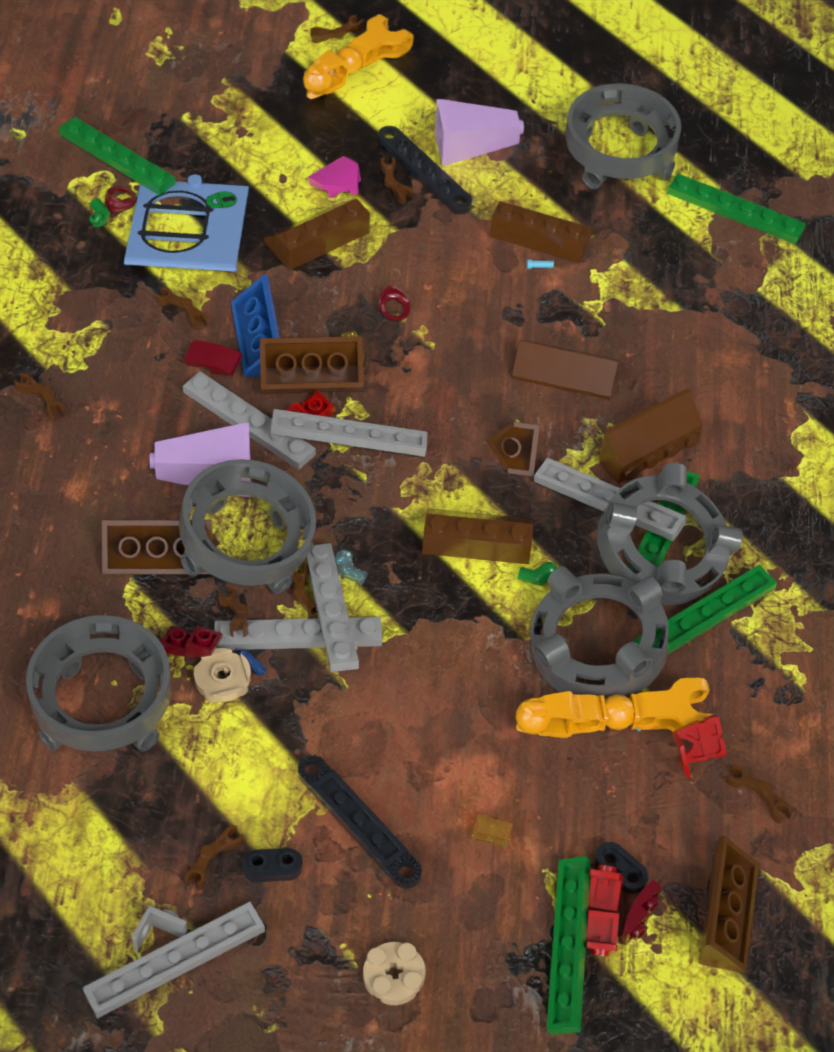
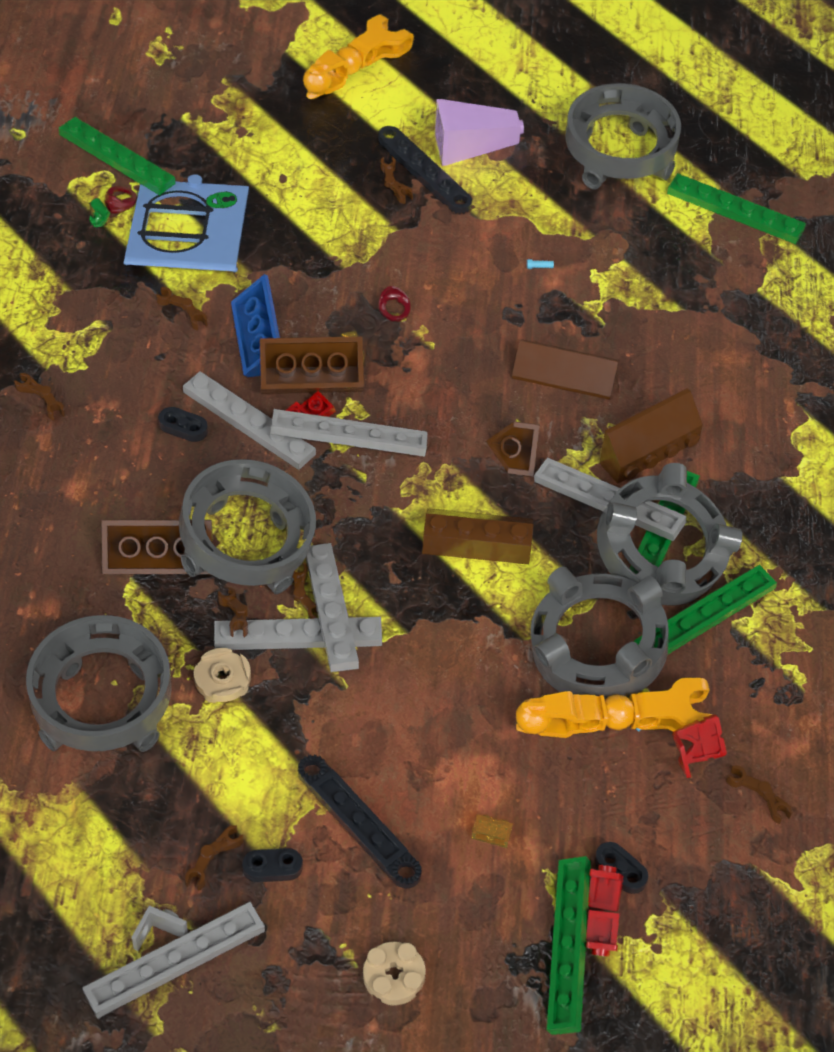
(186, 424): none -> black plate
(187, 456): lavender slope -> none
(191, 644): dark red slope -> none
(215, 357): dark red slope -> none
(254, 664): blue piece -> none
(320, 233): reddish brown slope -> none
(321, 34): reddish brown piece -> none
(337, 177): dark pink slope -> none
(346, 567): clear light blue arm -> none
(539, 575): green arm -> none
(540, 231): reddish brown slope -> none
(639, 913): dark red slope -> none
(729, 908): reddish brown slope -> none

